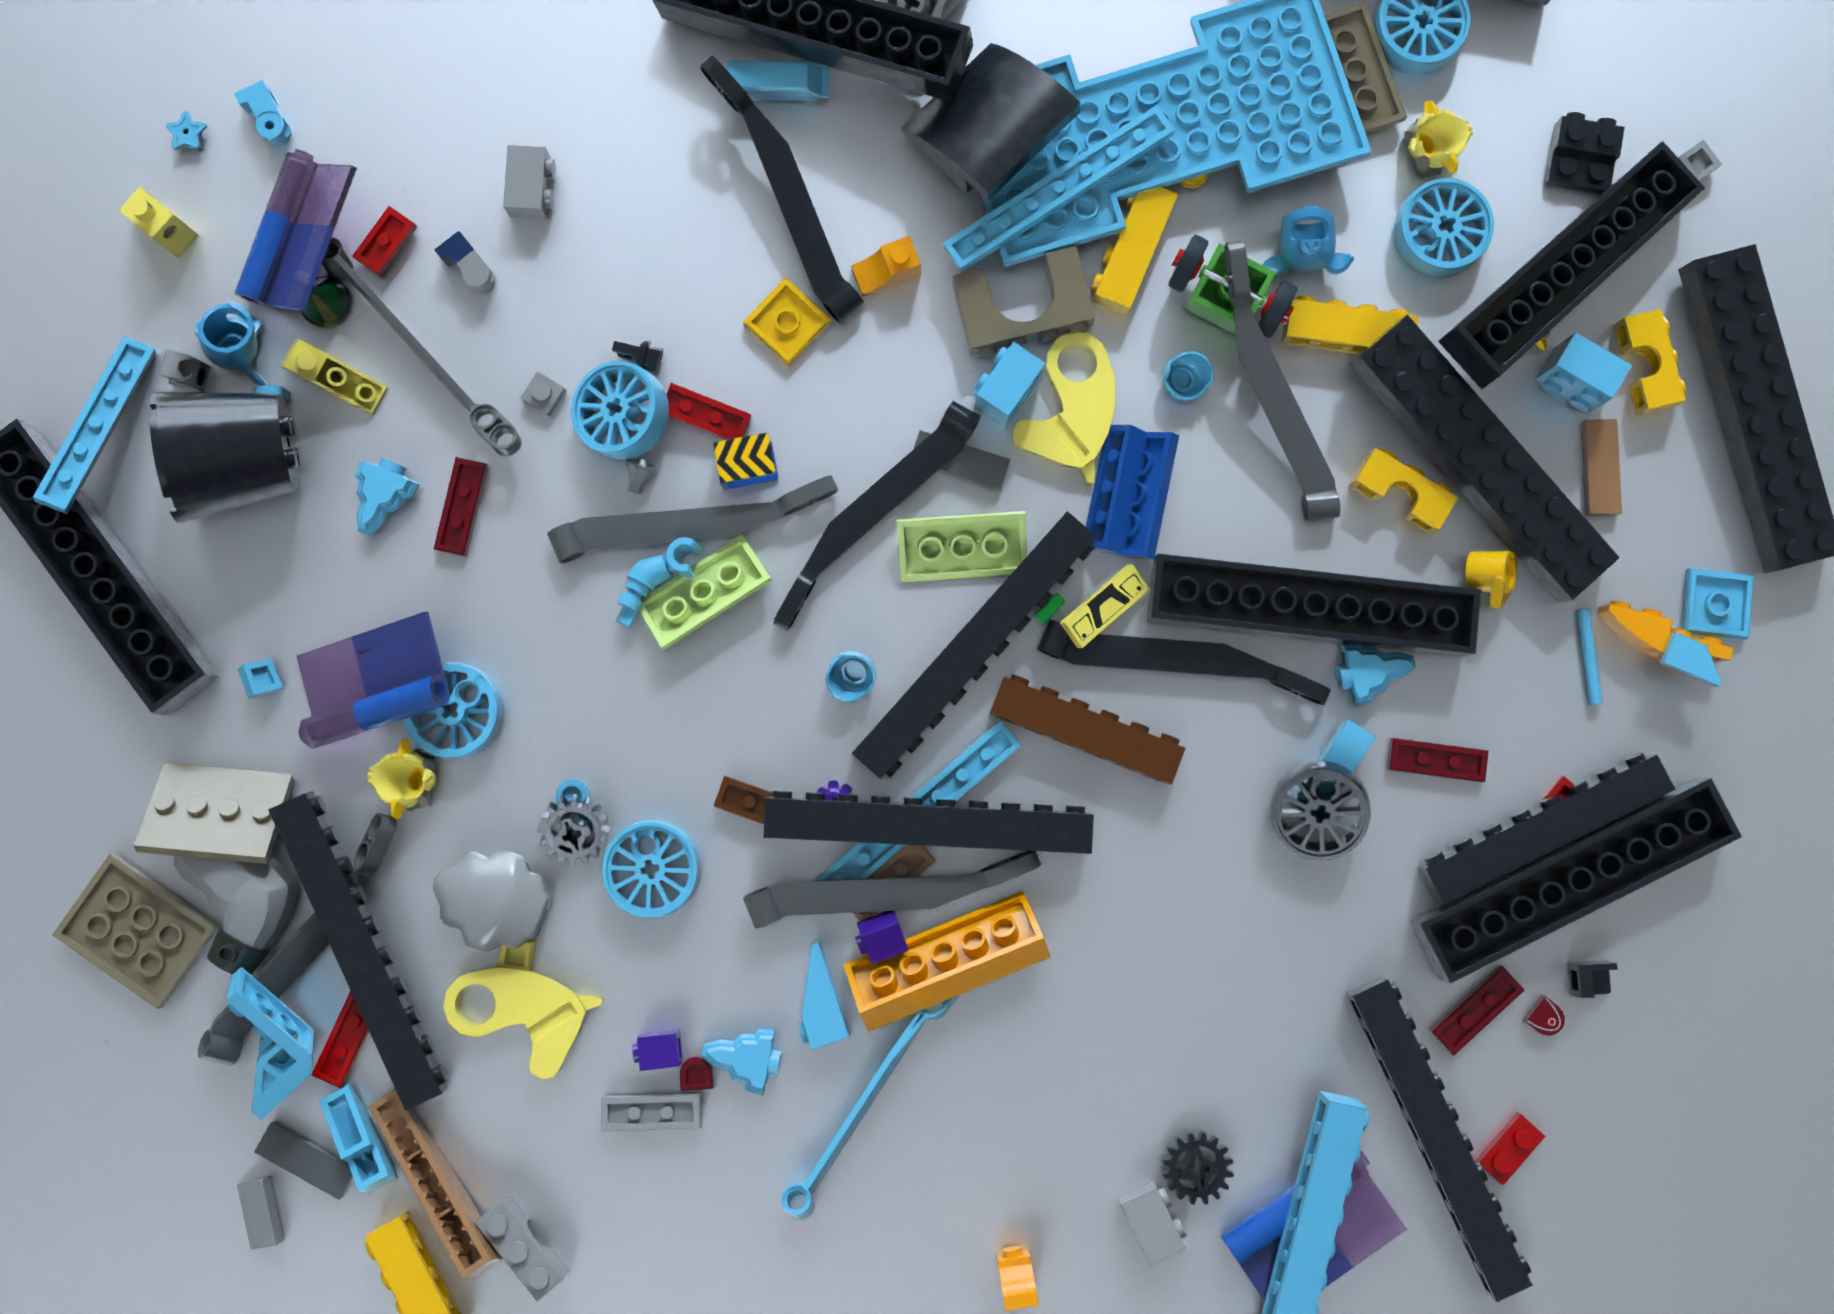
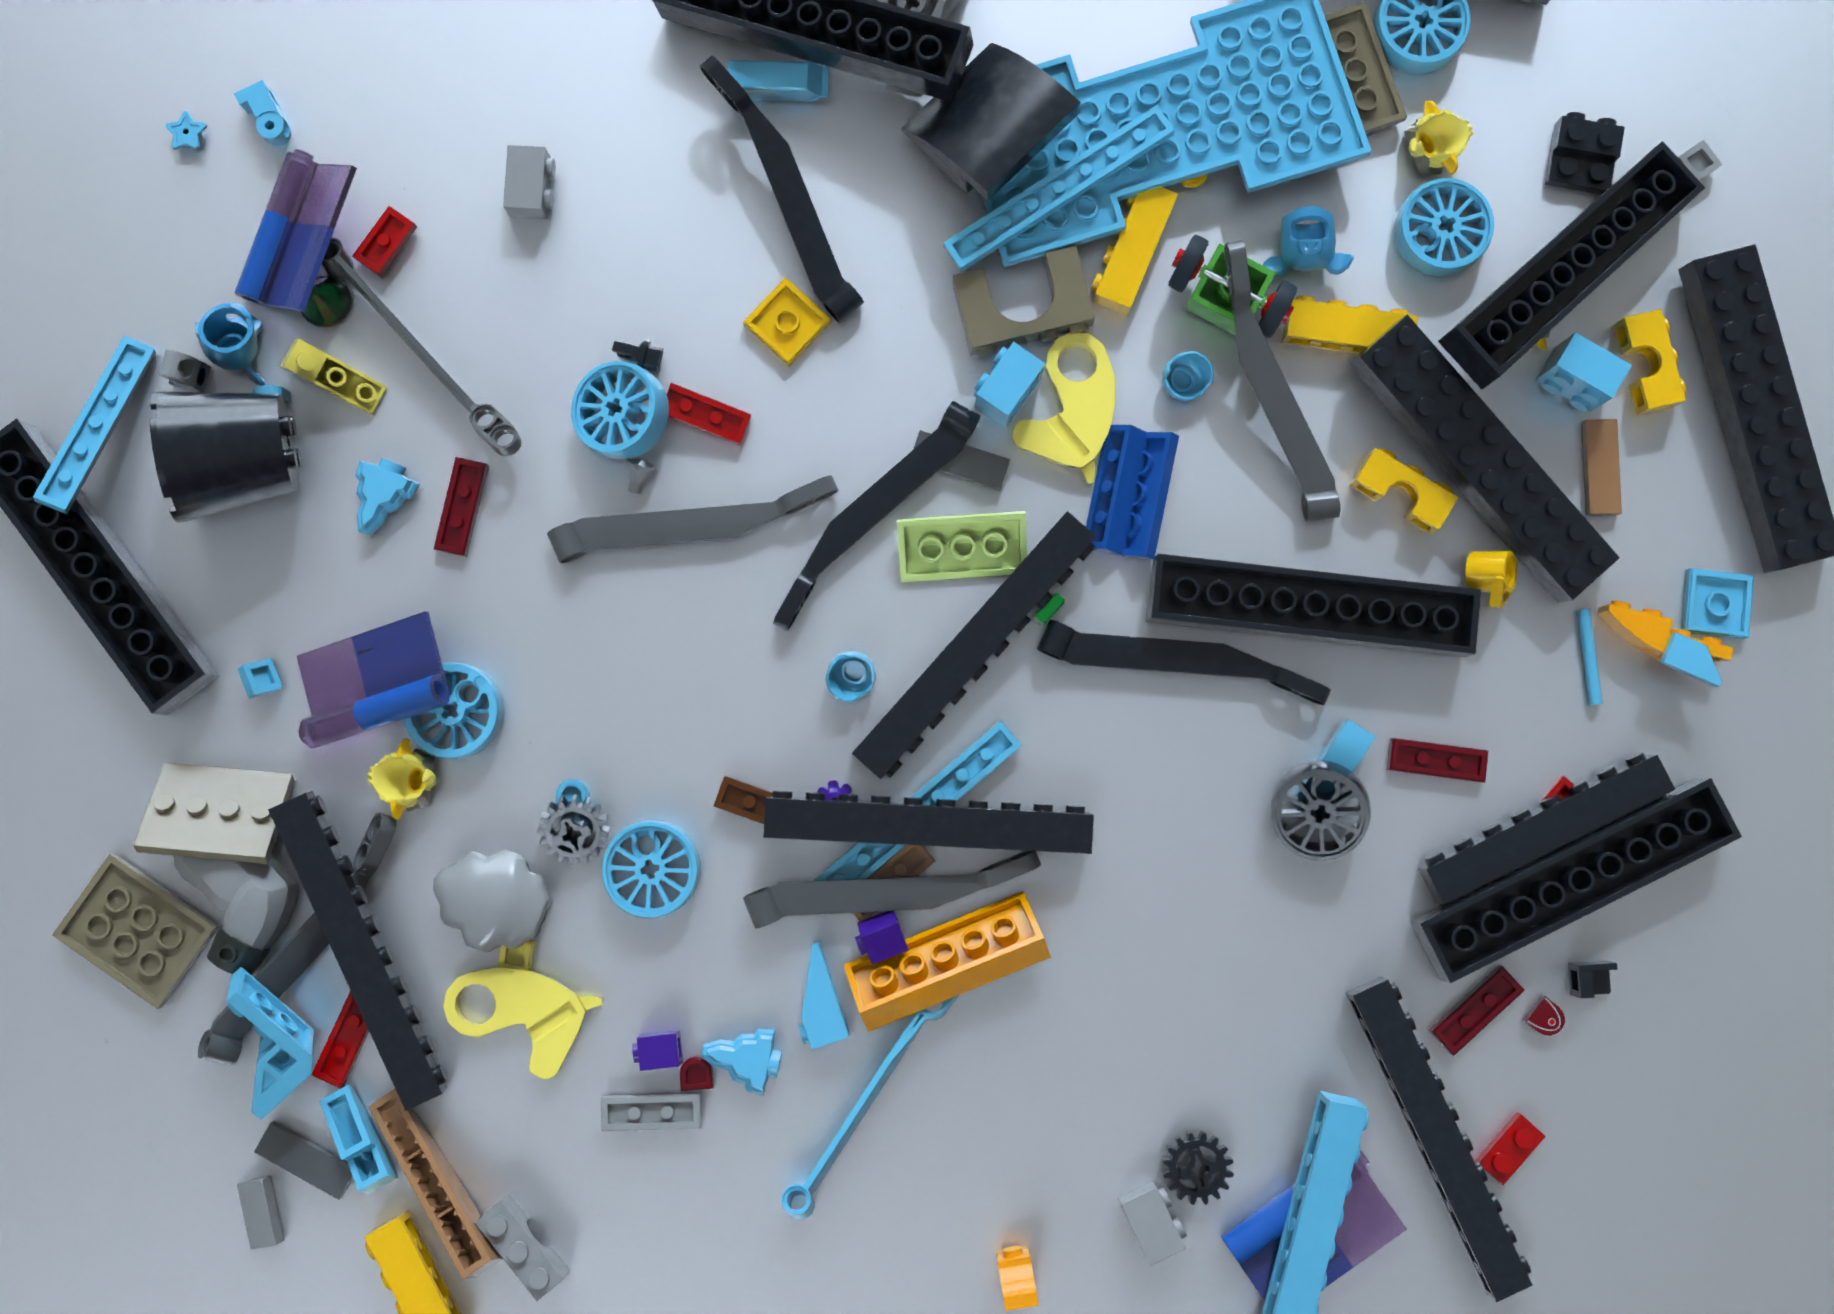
(155, 218): light yellow torso -> none
(474, 269): leg -> none
(543, 393): light grey plate -> none
(651, 572): medium azure piece -> none
(718, 585): yellowish green slope -> none
(745, 461): piece -> none
(887, 267): light orange arch -> none
(1087, 730): reddish brown brick -> none
(1104, 606): light yellow tile -> none
(1370, 671): medium azure rock -> none

